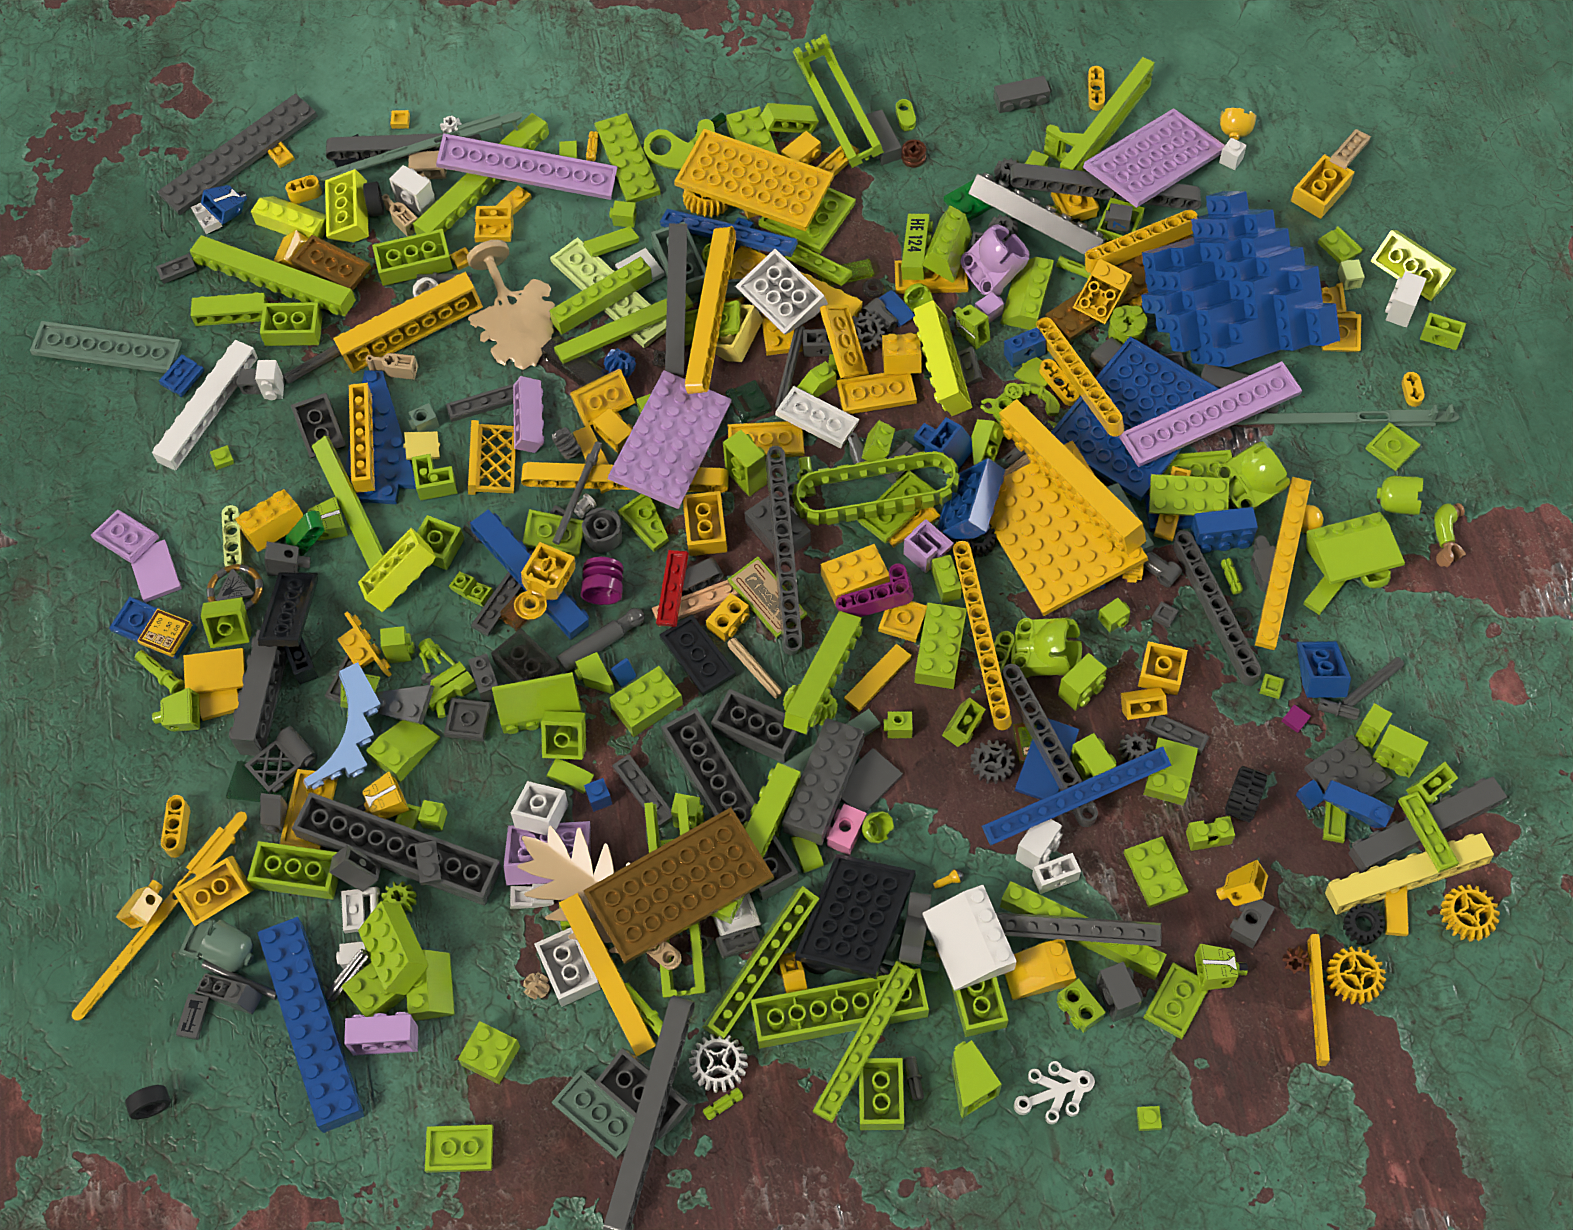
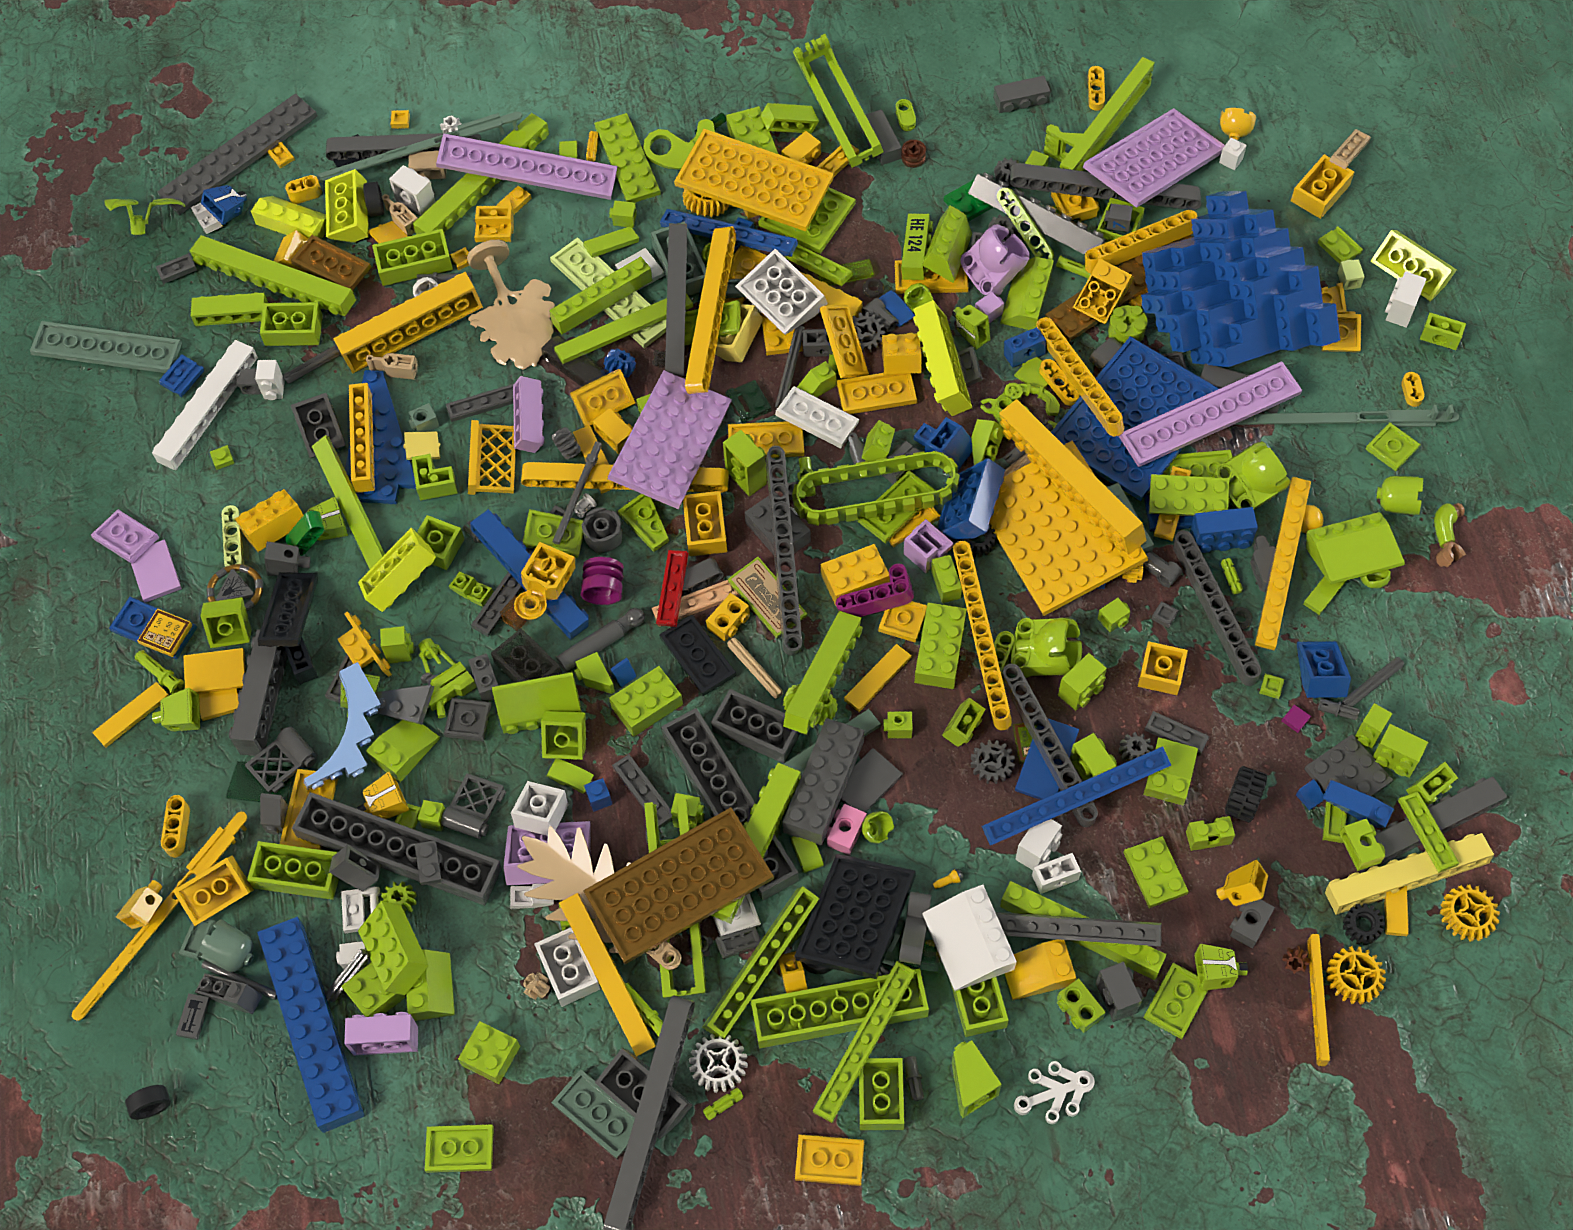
(130, 715): none -> yellow tile
(137, 222): none -> lime plant
(387, 232): none -> yellow piece
(470, 821): none -> dark grey piece
(829, 1160): none -> yellow tile
(1024, 216): none -> lime beam
(1144, 703): yellow brick -> none
(1149, 1118): lime plate -> none
(1362, 855): none -> lime brick

